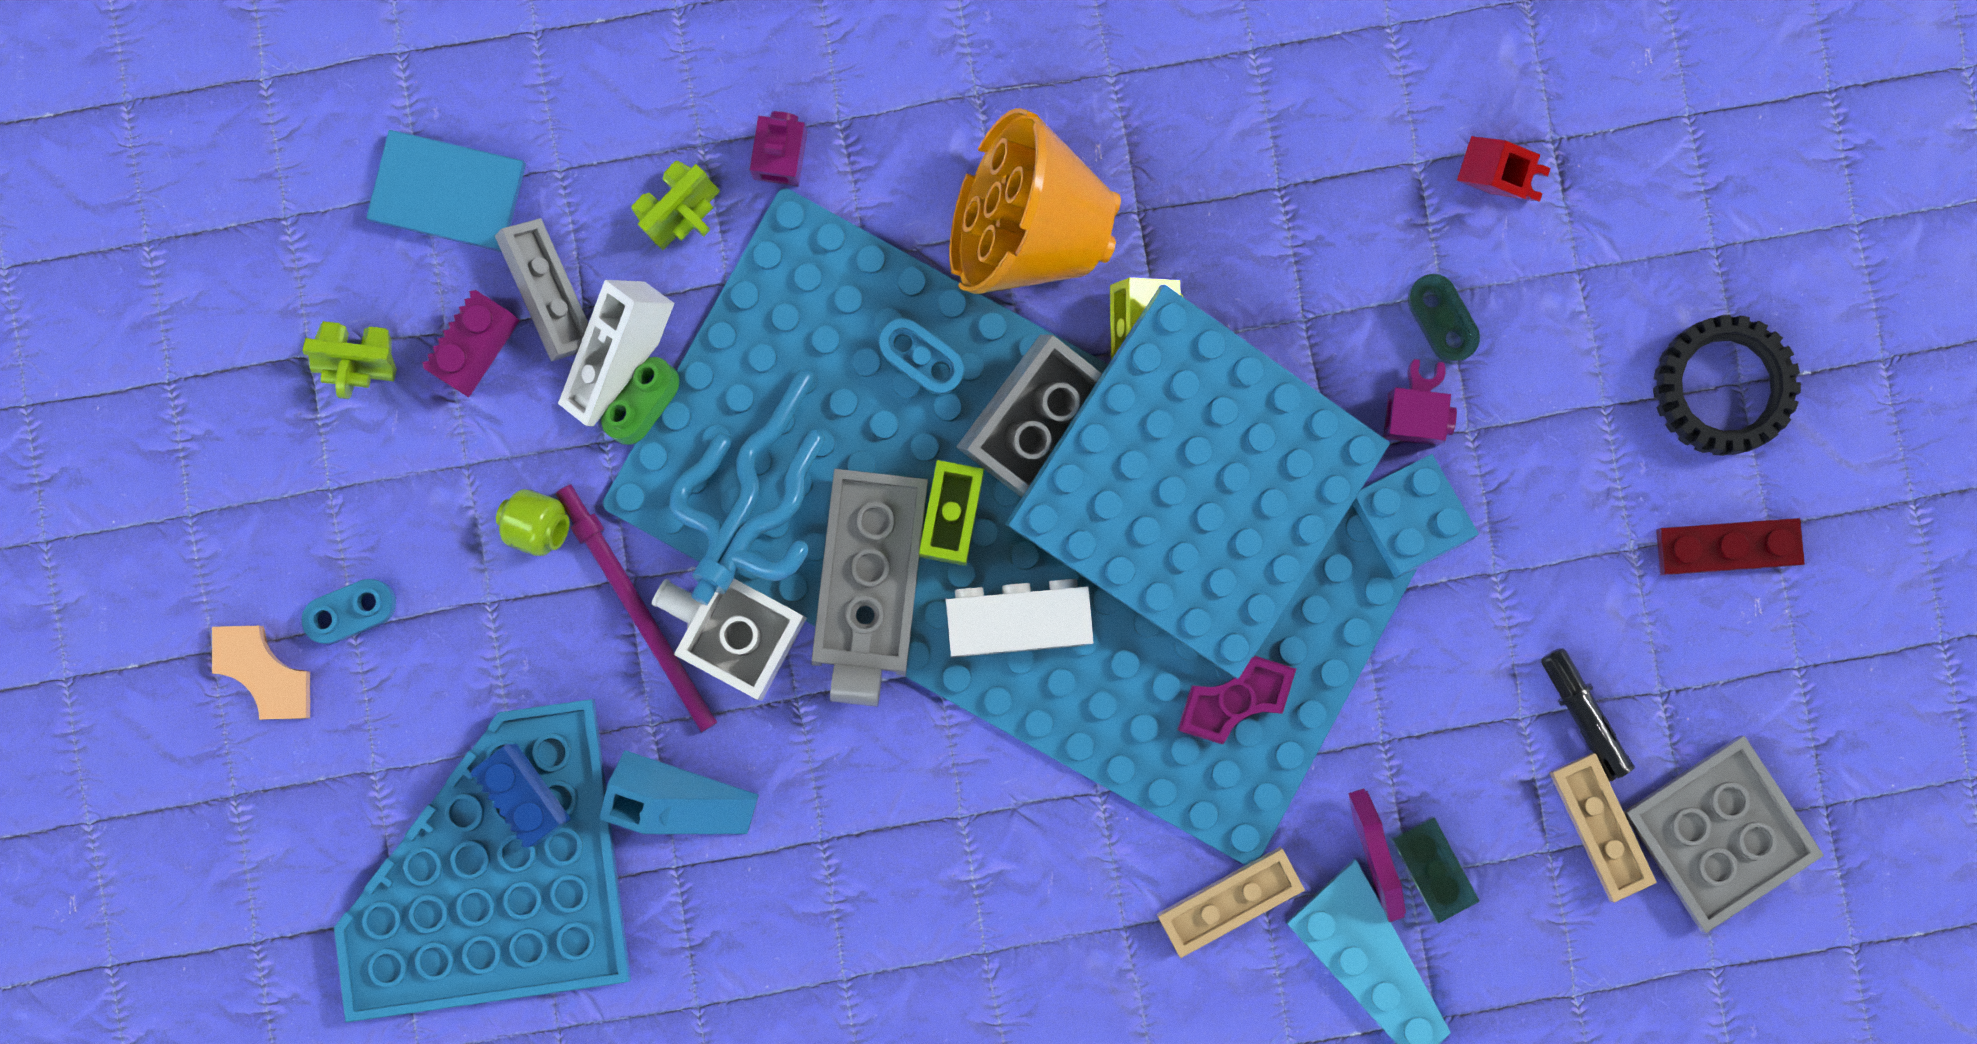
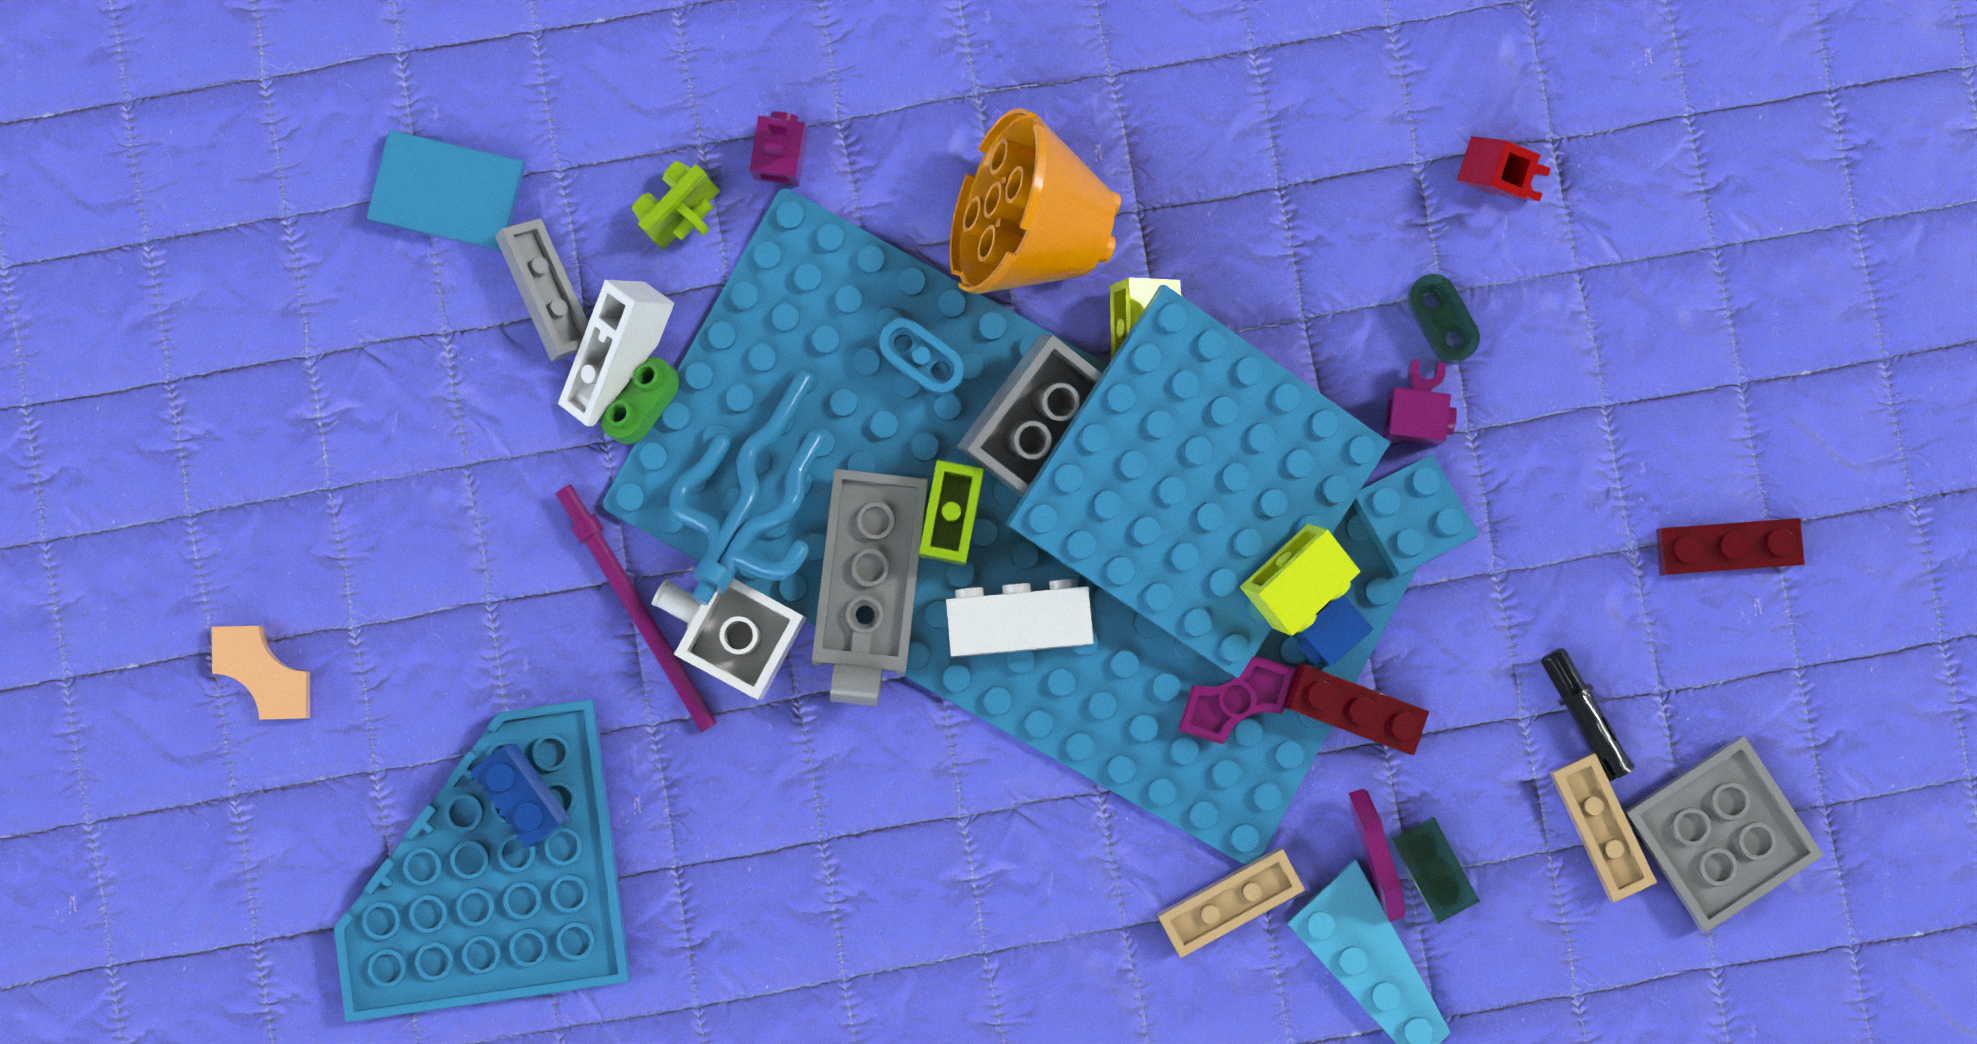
(347, 611): dark azure plate -> none
(349, 363): lime hips -> none
(471, 343): magenta brick -> none
(532, 522): lime head -> none
(670, 800): dark azure slope -> none
(1301, 580): none -> neon yellow brick
(1333, 633): none -> blue brick
(1356, 709): none -> dark red plate
(1764, 345): black tyre -> none

